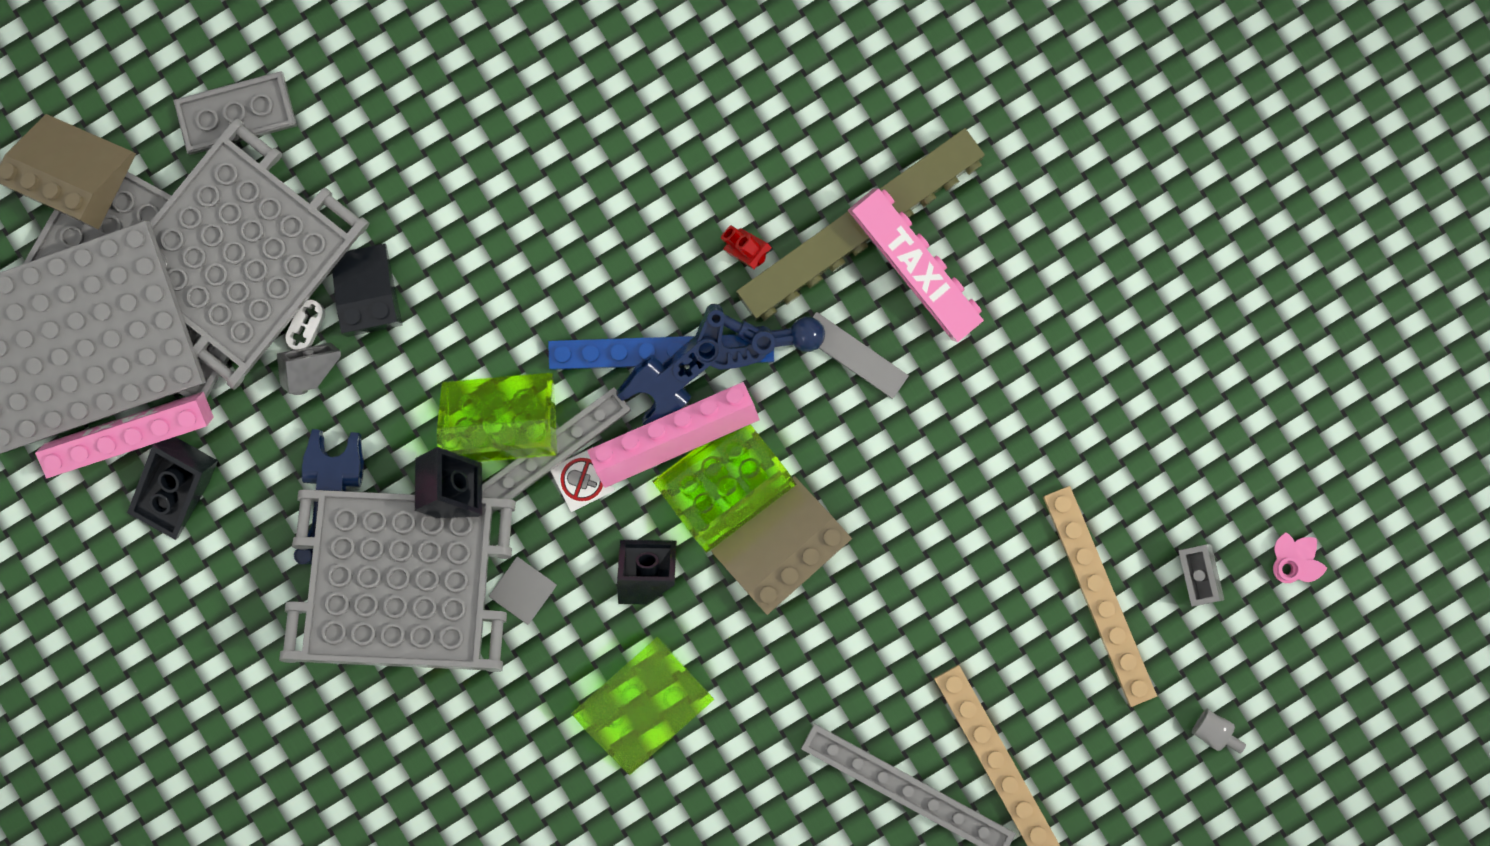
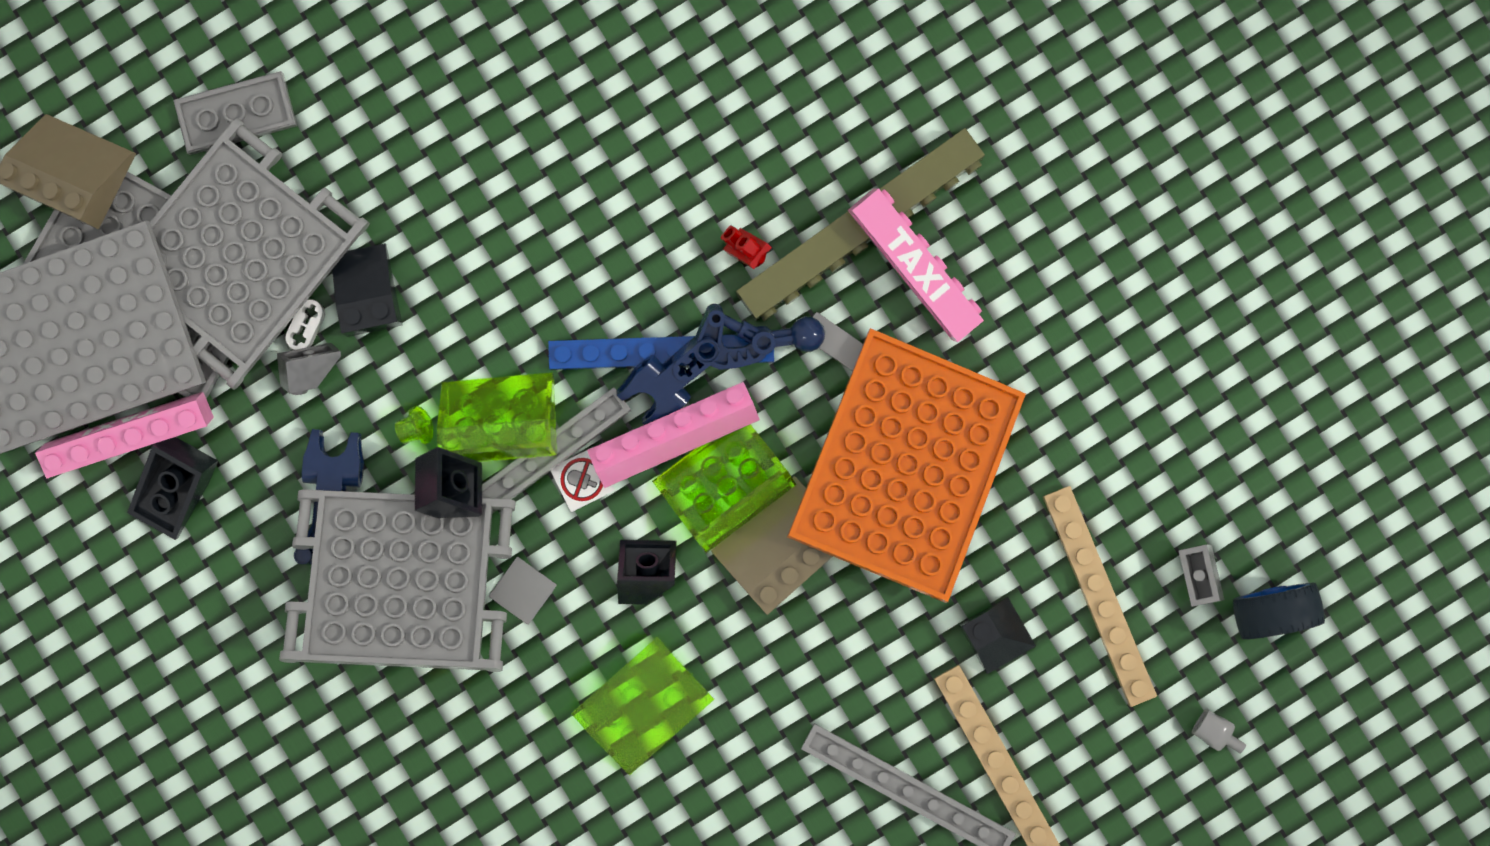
(415, 426): none -> clear neon green piece
(907, 465): none -> orange plate
(997, 635): none -> black slope
(1278, 611): none -> black wheel
(1299, 557): bright pink plate -> none

